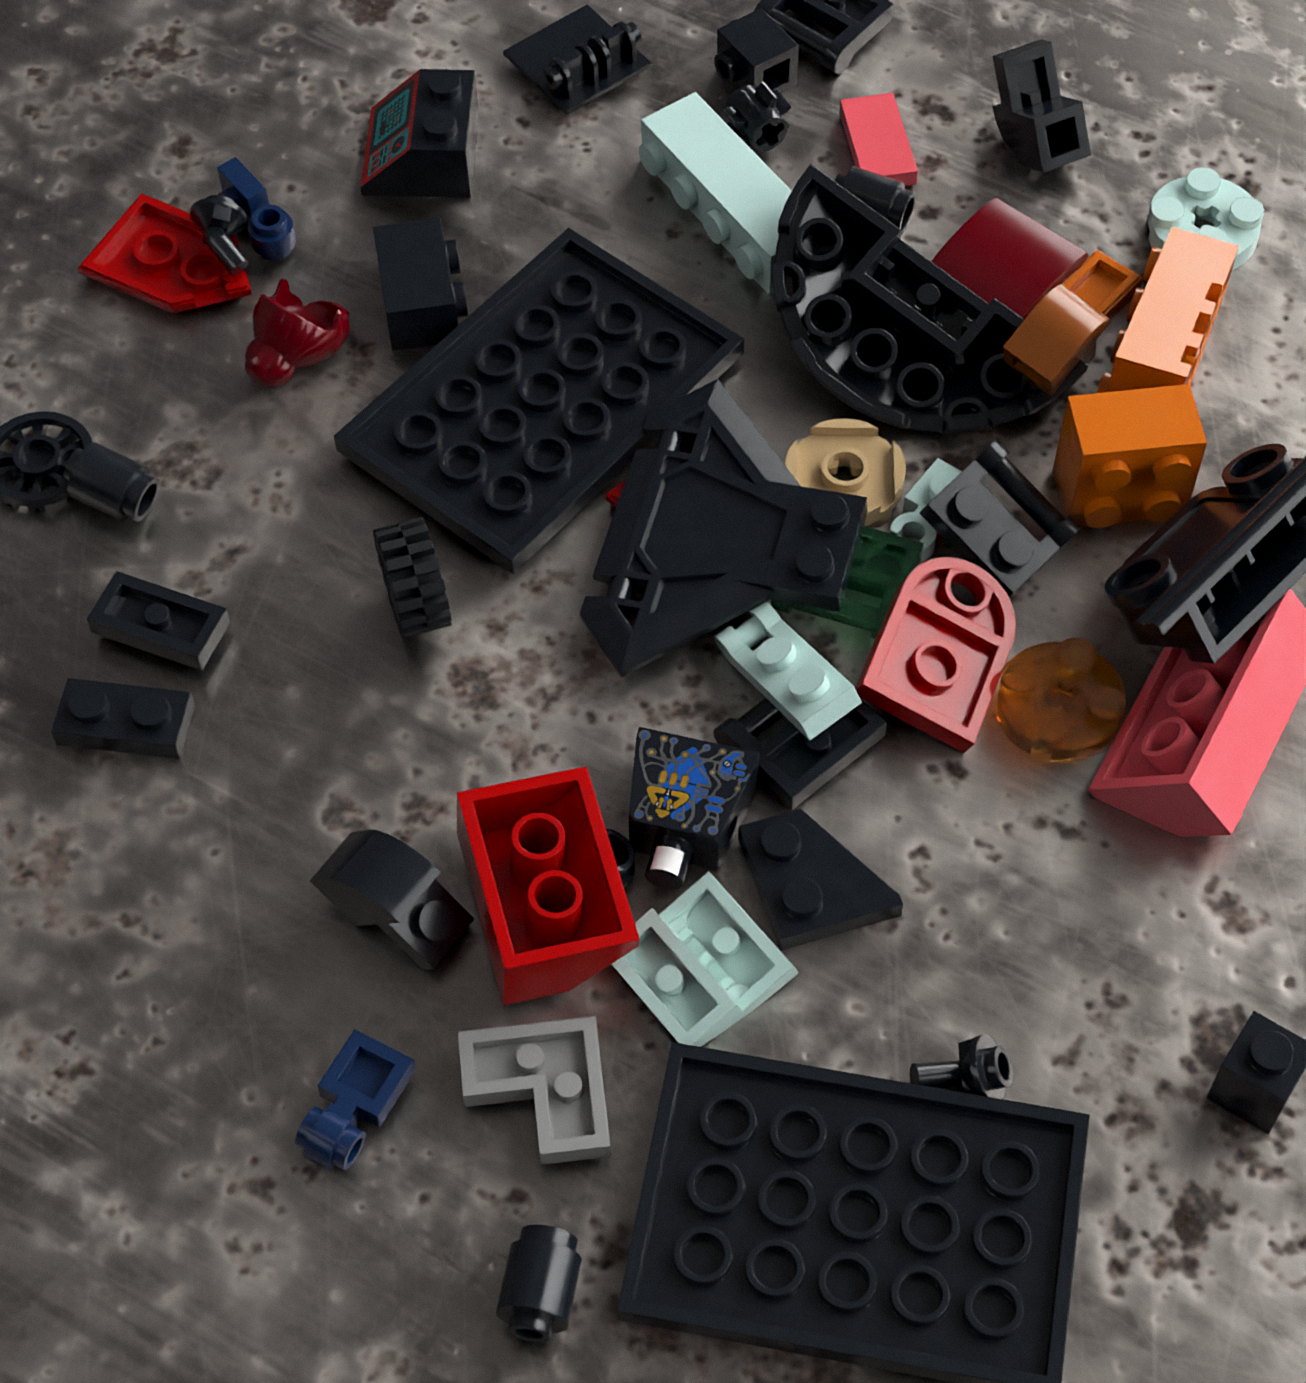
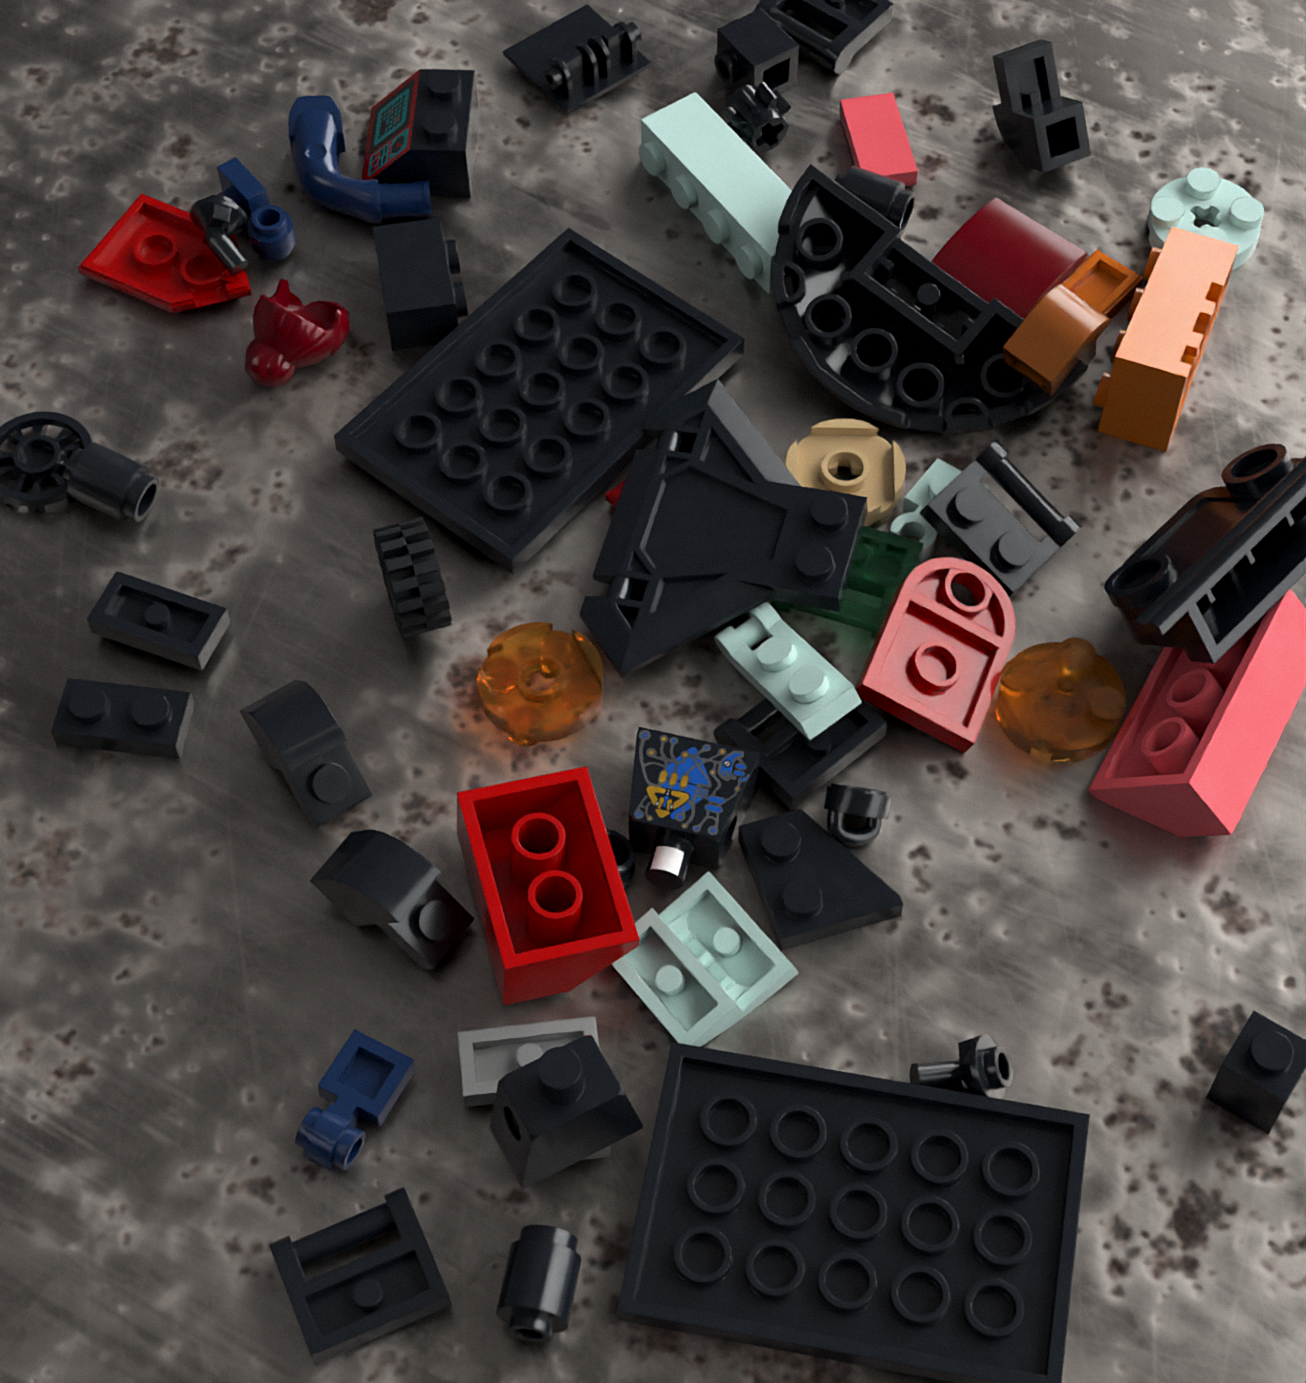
(309, 749): none -> black brick
(315, 145): none -> dark blue piece
(365, 1294): none -> black plate
(548, 714): none -> clear orange plate
(563, 1108): none -> black torso
(855, 801): none -> black tile
(1128, 455): orange brick -> none

